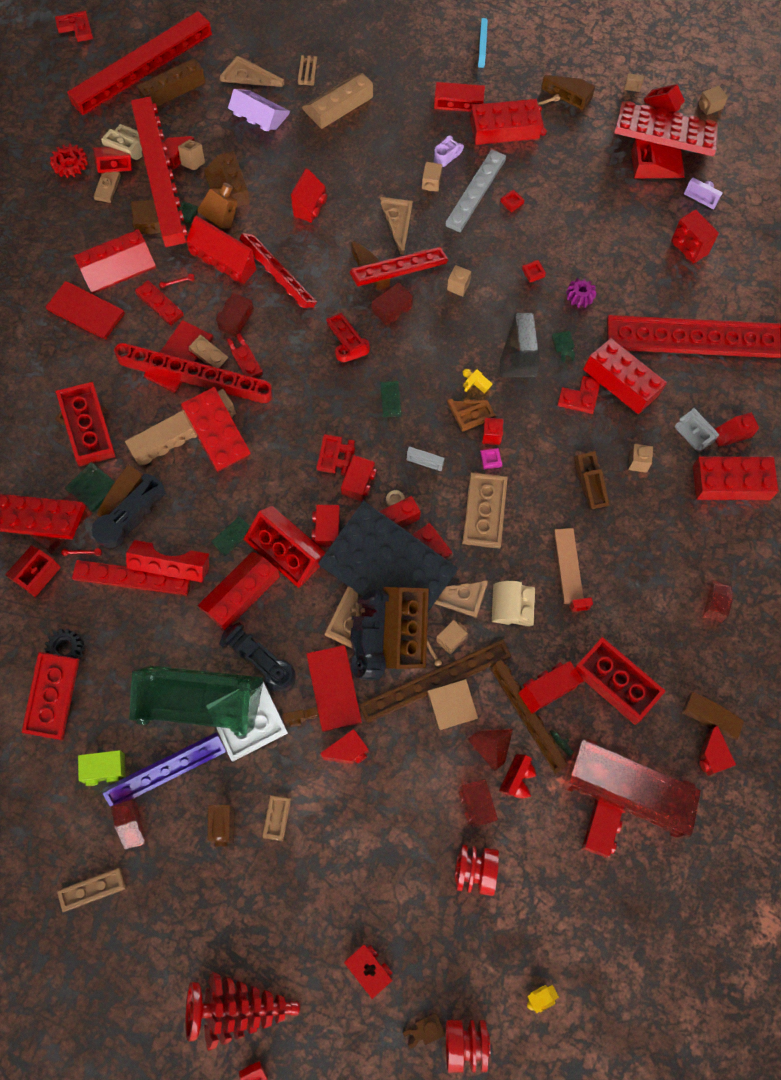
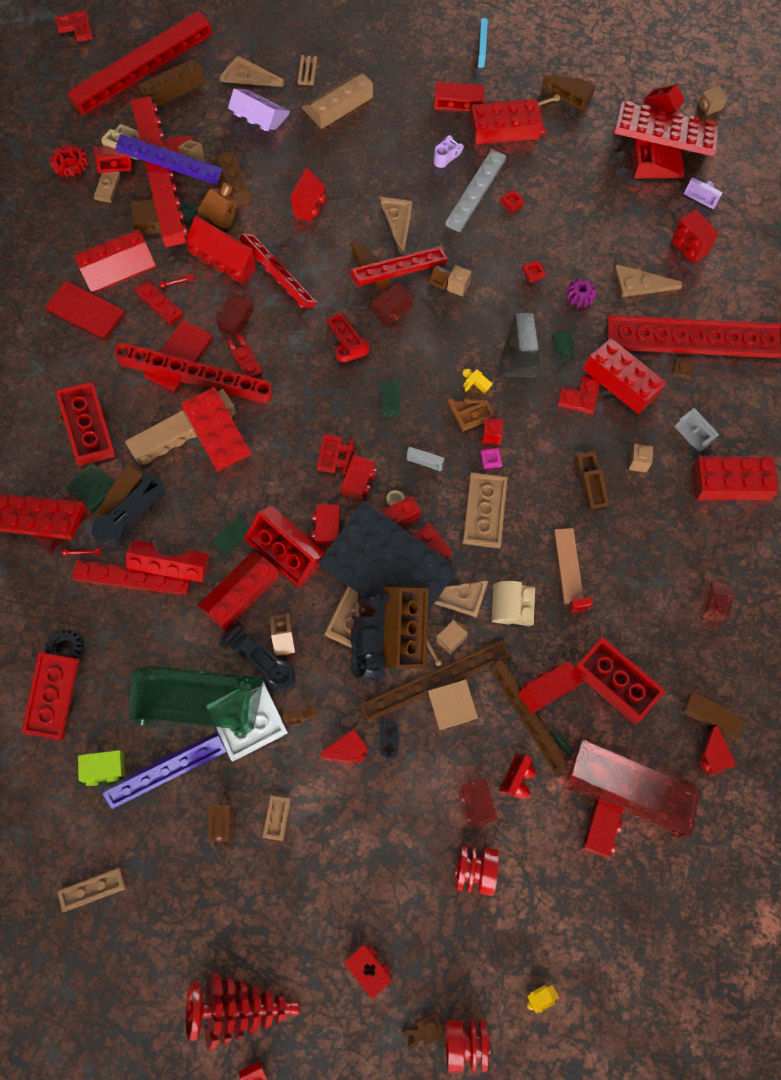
(33, 570): red slope -> none
(128, 824): clear red slope -> none
(168, 159): none -> dark purple plate
(208, 352): medium nougat plate -> none
(282, 634): none -> medium nougat slope
(334, 688): red tile -> none
(394, 739): none -> black beam
(432, 176): medium nougat brick -> none
(440, 277): none -> reddish brown tile
(492, 746): clear red slope -> none
(633, 82): medium nougat tile -> none
(638, 282): none -> medium nougat wing
(683, 368): none -> reddish brown plate
(736, 429): red slope -> none

